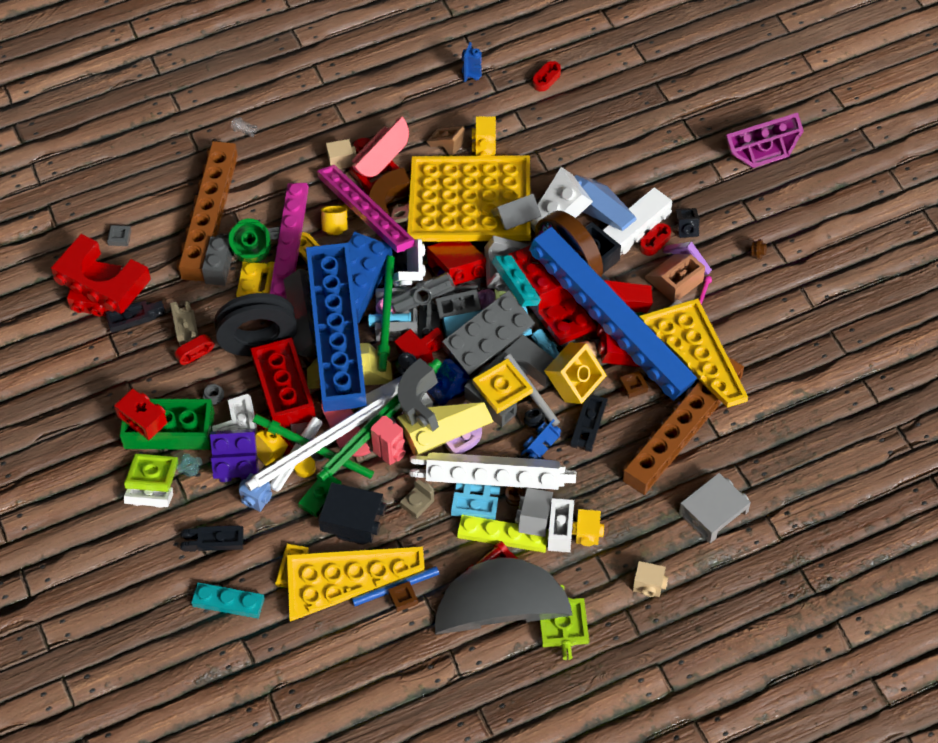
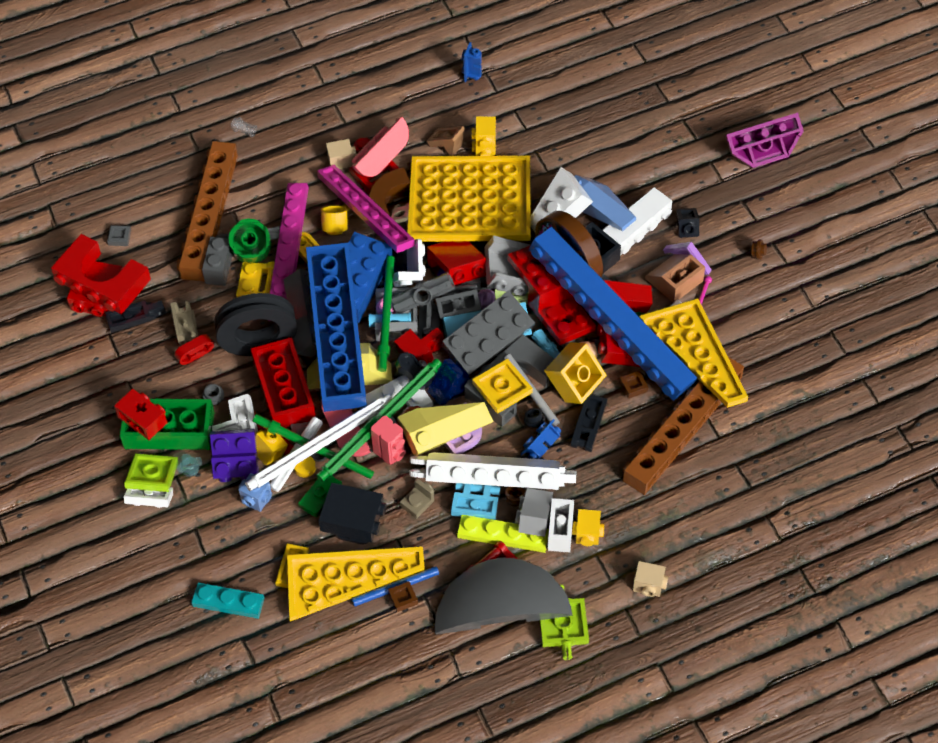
(213, 538): black hinge -> none
(411, 389): dark grey arch -> none
(516, 280): teal plate -> none
(517, 212): dark grey panel -> none
(550, 78): red beam -> none
(652, 237): red beam -> none
(714, 506): light grey panel -> none

